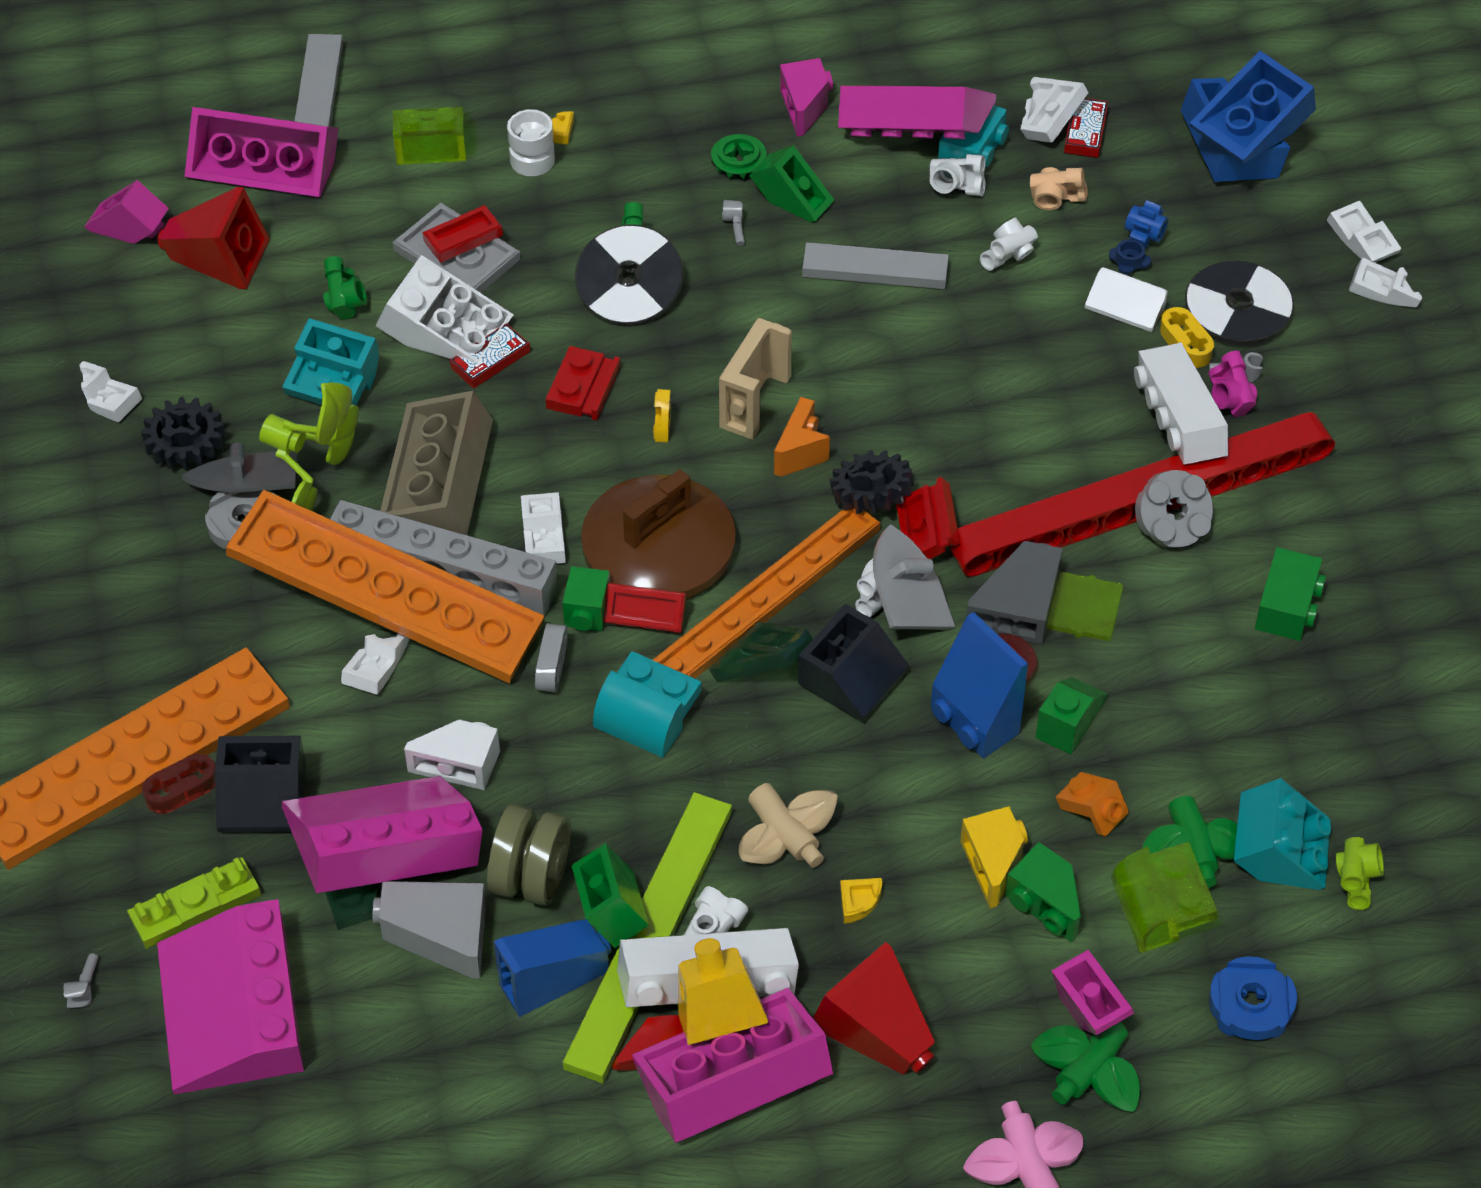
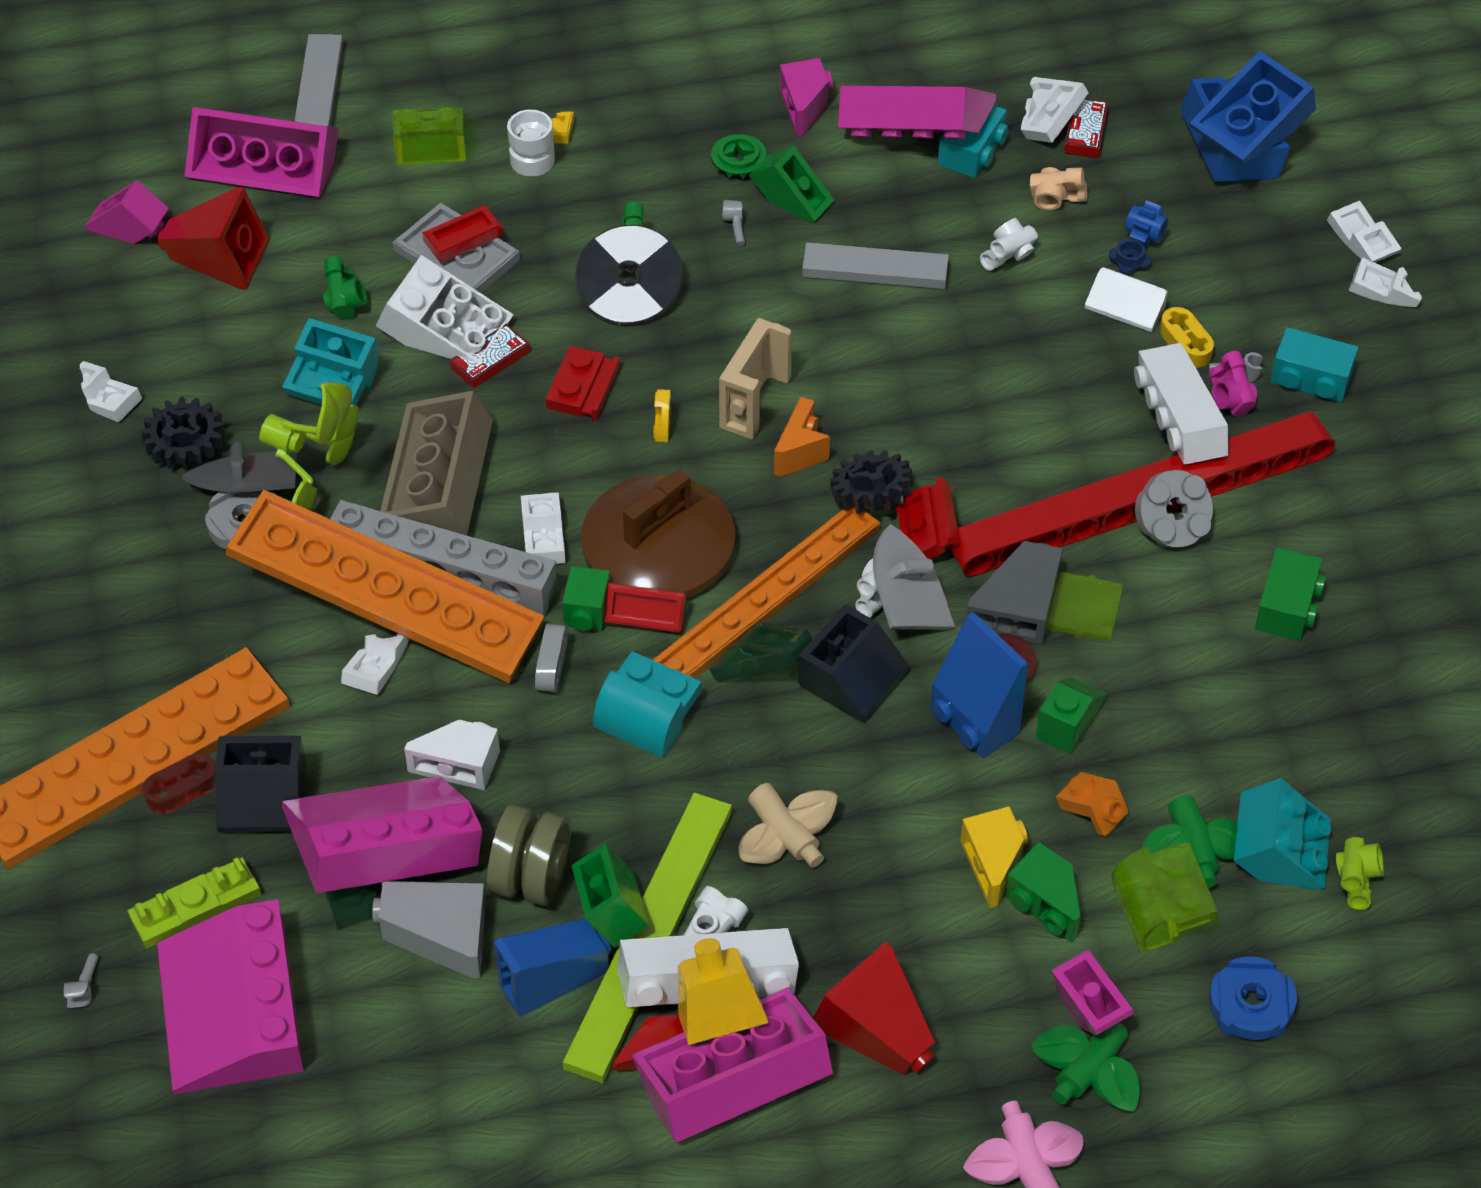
(859, 897): yellow tile -> none
(959, 174): white plate -> none
(1264, 308): piece -> none
(1314, 364): none -> teal brick

